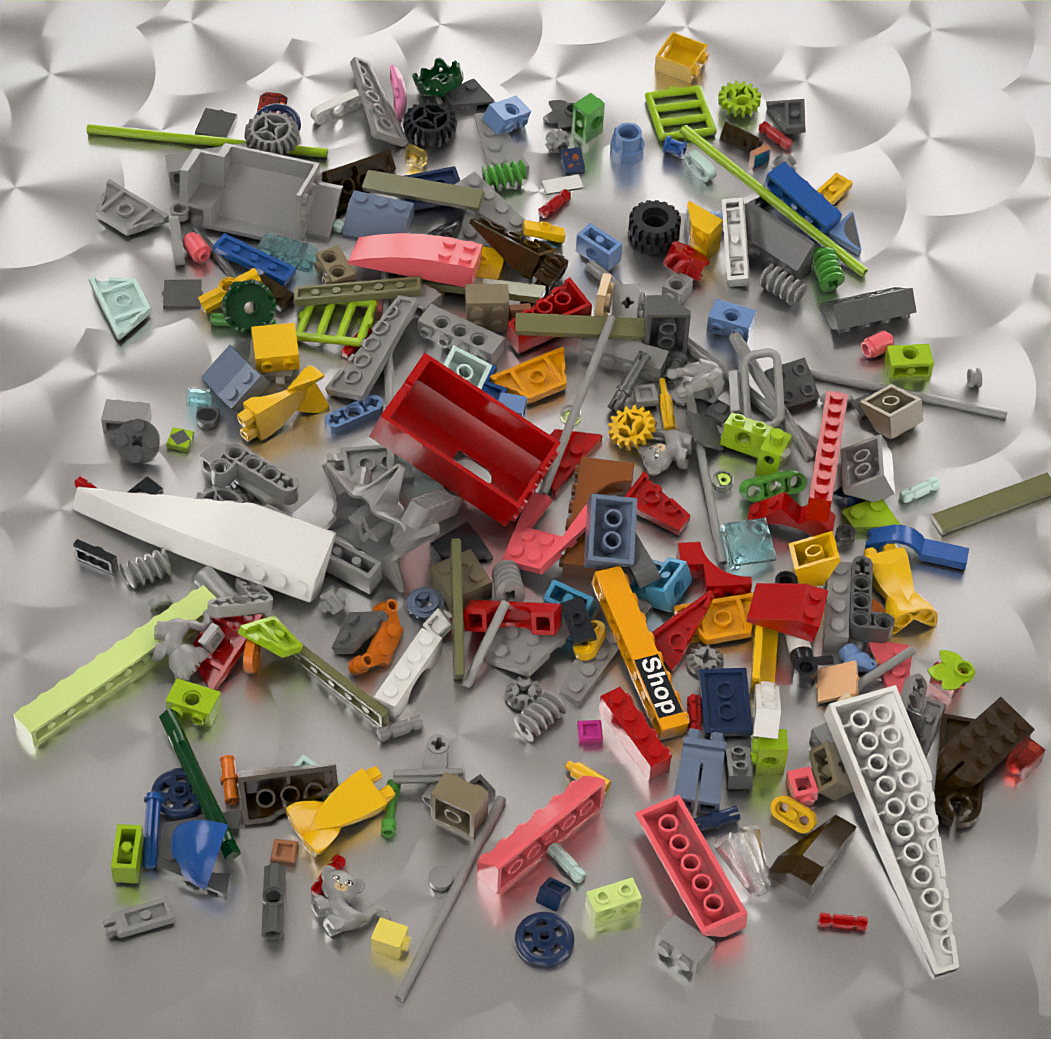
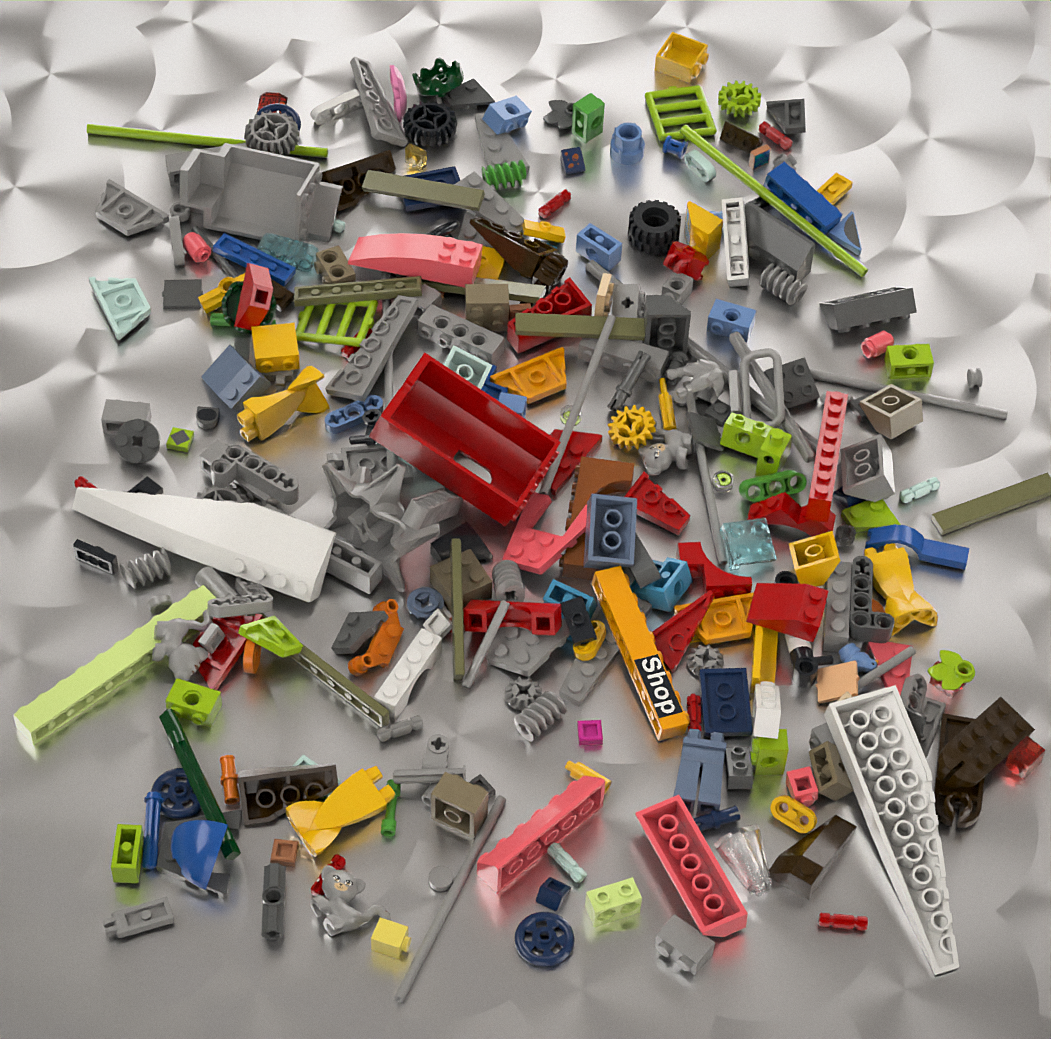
(198, 397): clear light blue beam -> none
(216, 123): dark grey piece -> none
(254, 297): none -> red slope
(332, 599): light grey gear -> none
(370, 419): none -> black piece
(376, 215): sand blue slope -> none
(557, 140): light grey gear -> none
(558, 184): white sticker -> none
(635, 733): red brick -> none
(645, 395): light grey plate -> none
(827, 269): bright green piece -> none

